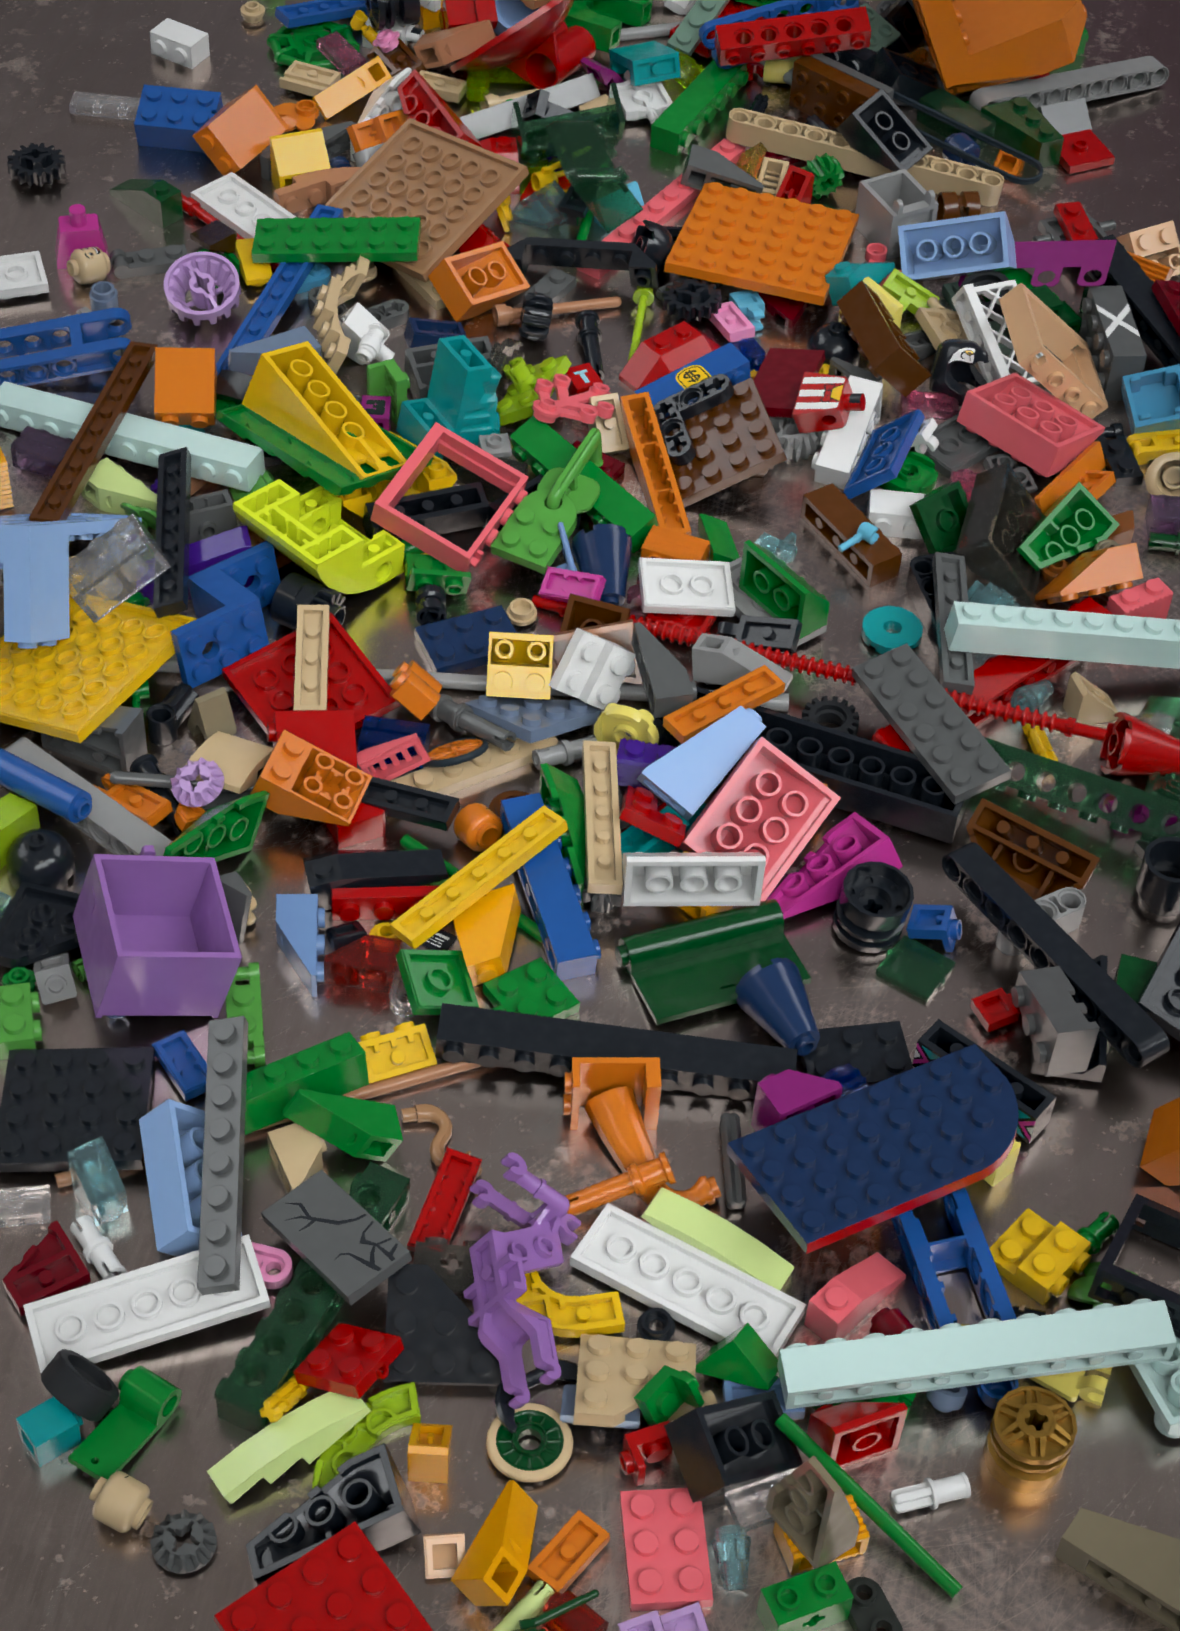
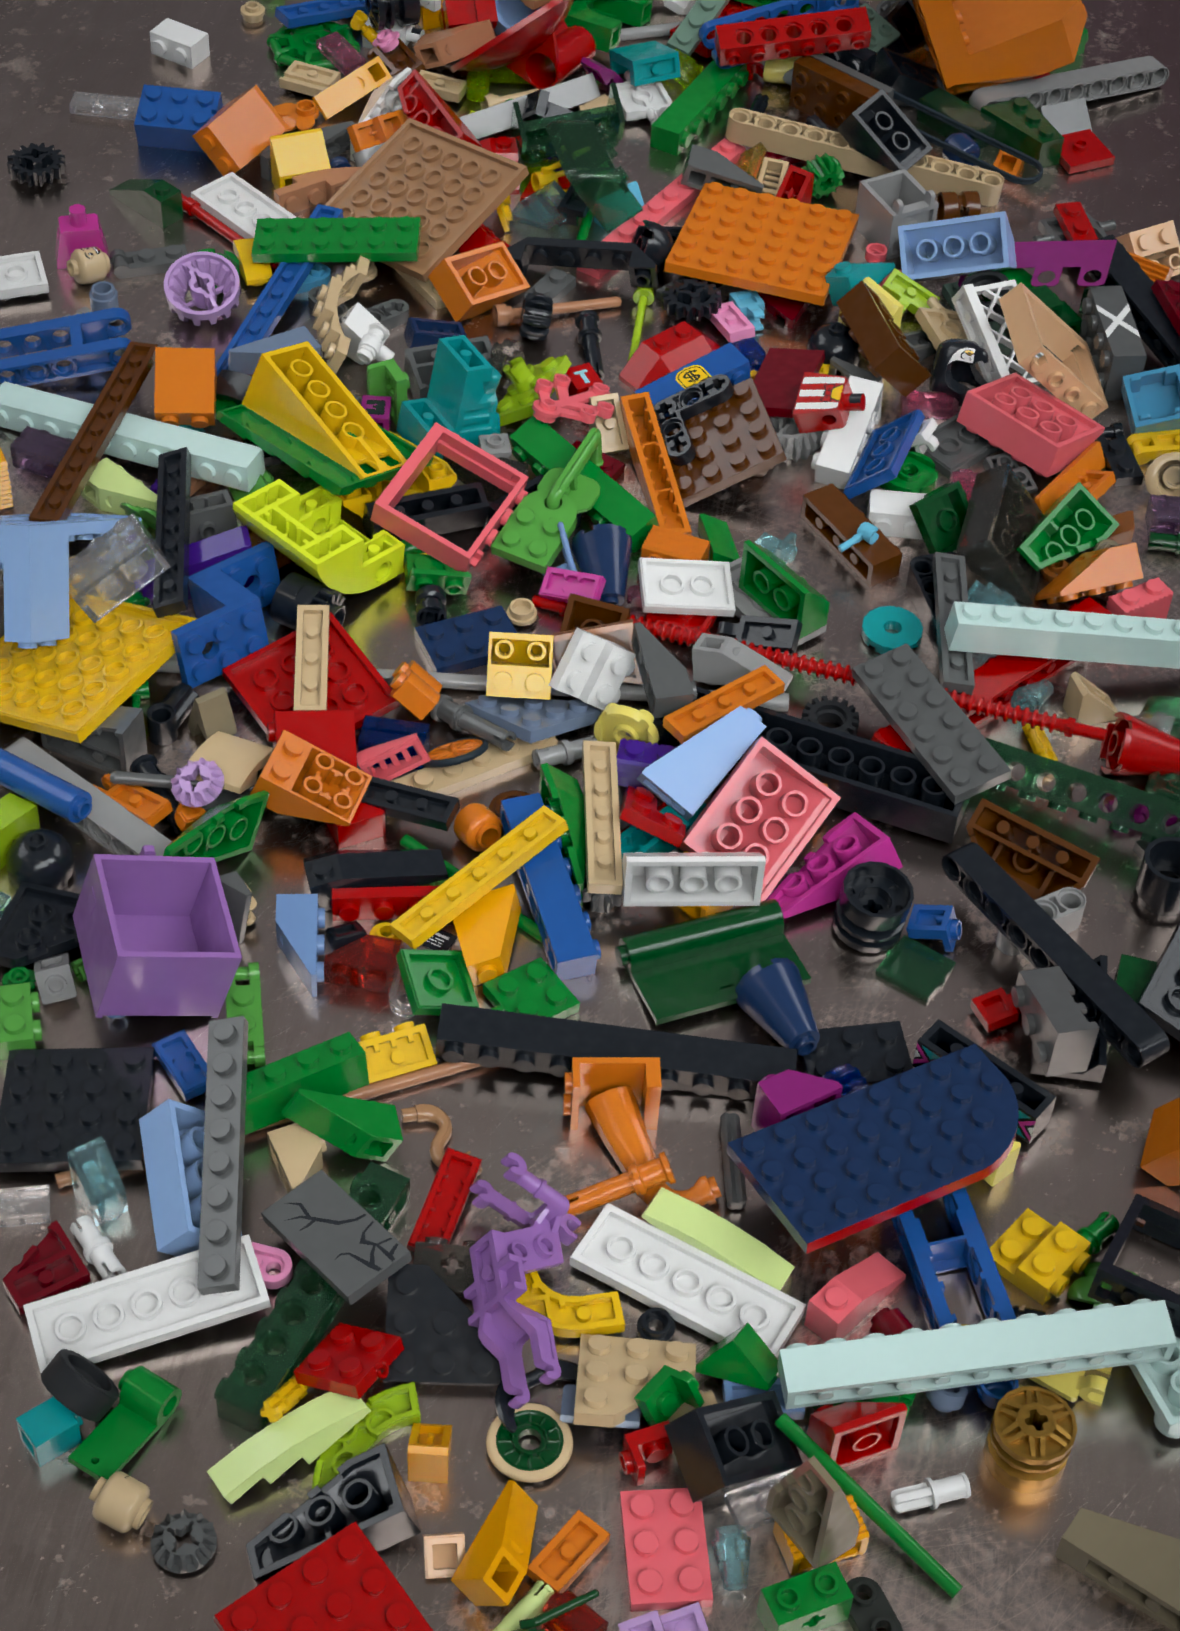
(216, 237): dark brown slope -> none

